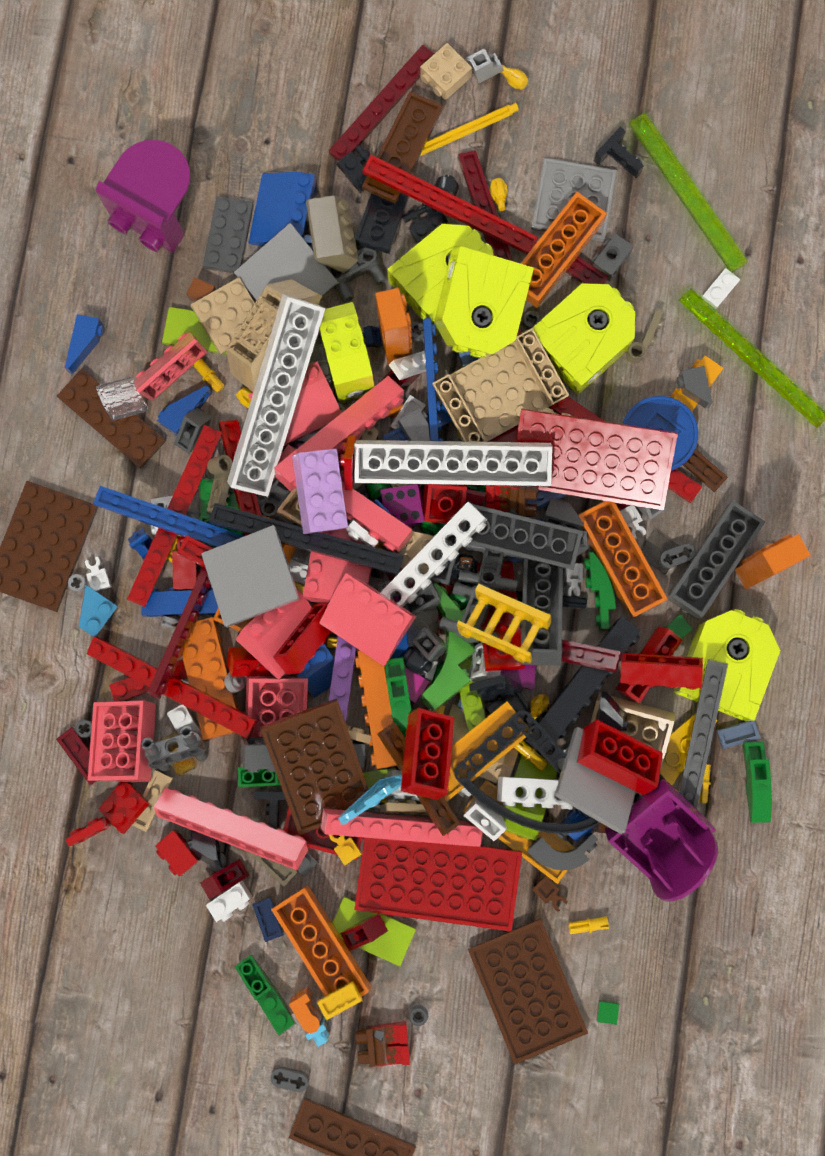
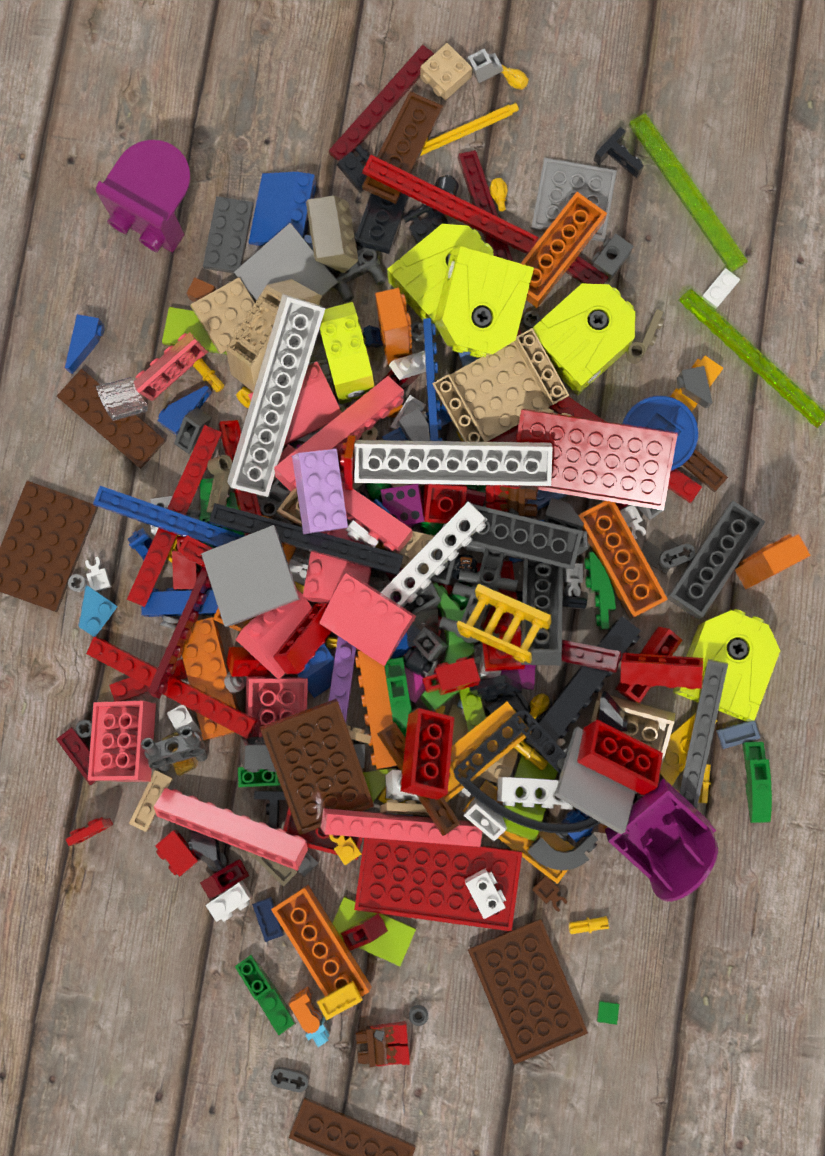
(123, 806): red plate -> none
(371, 797): medium azure wing -> none
(453, 676): none -> red brick
(484, 893): none -> white brick
(679, 626): green tile -> none

